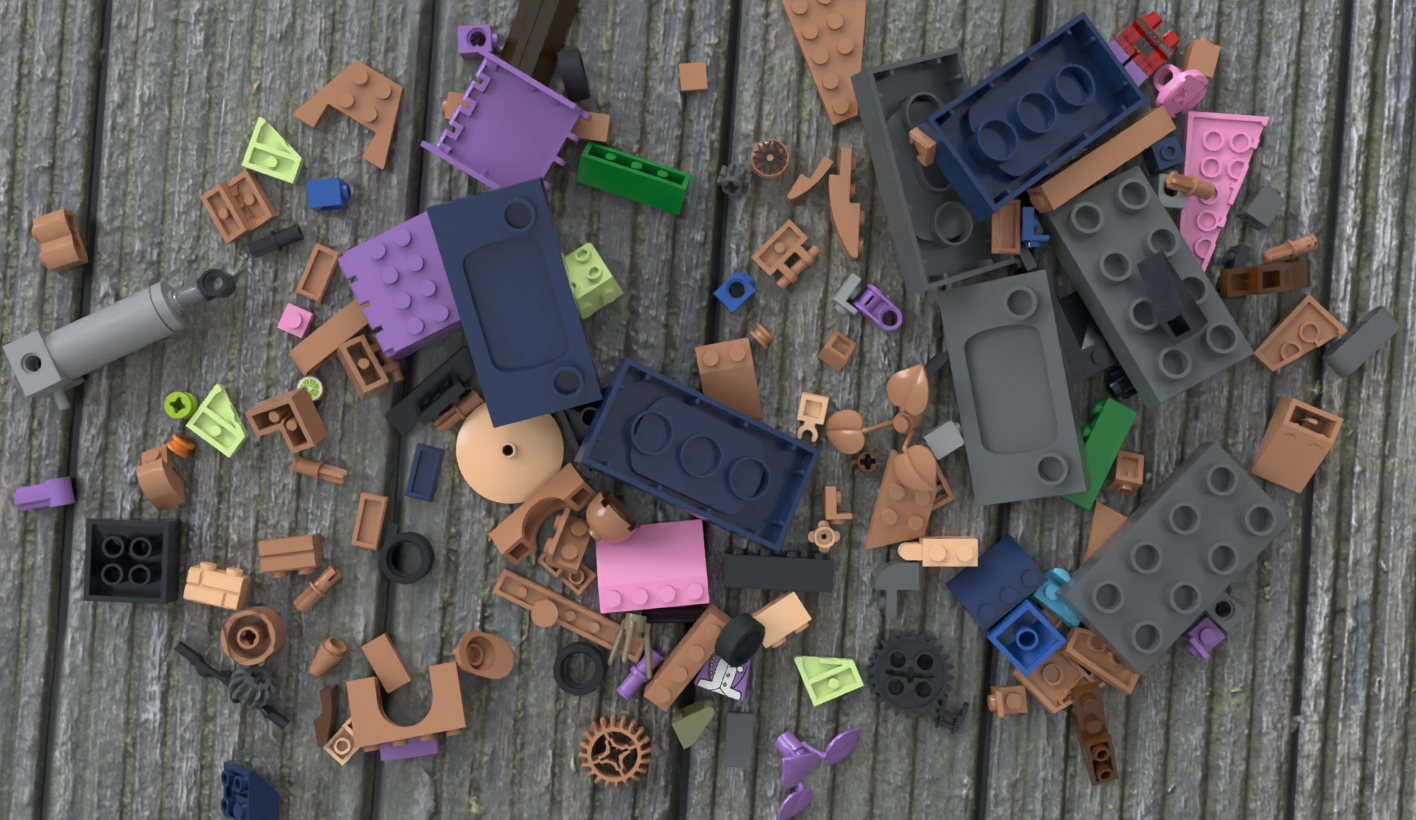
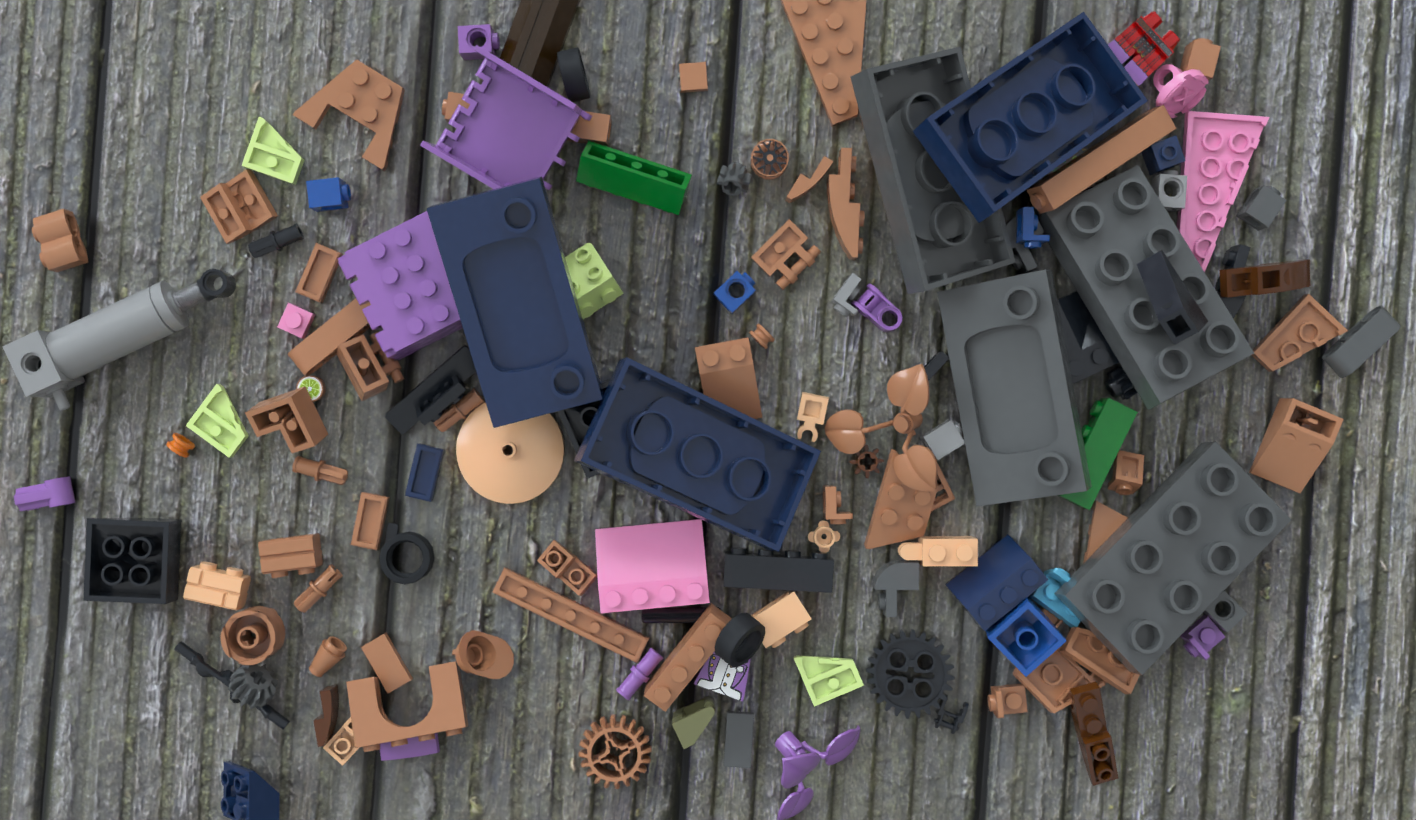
(159, 480): nougat brick -> none
(188, 405): lime wheel -> none
(518, 532): nougat arch -> none
(545, 613): nougat tile -> none
(569, 543): nougat bracket -> none
(579, 689): black tyre -> none
(609, 519): nougat cylinder -> none
(633, 626): dark tan plant -> none
(837, 350): nougat slope -> none
(924, 145): nougat tile -> none
(1006, 229): nougat tile -> none
(1190, 185): nougat axle -> none
(1290, 249): nougat axle -> none

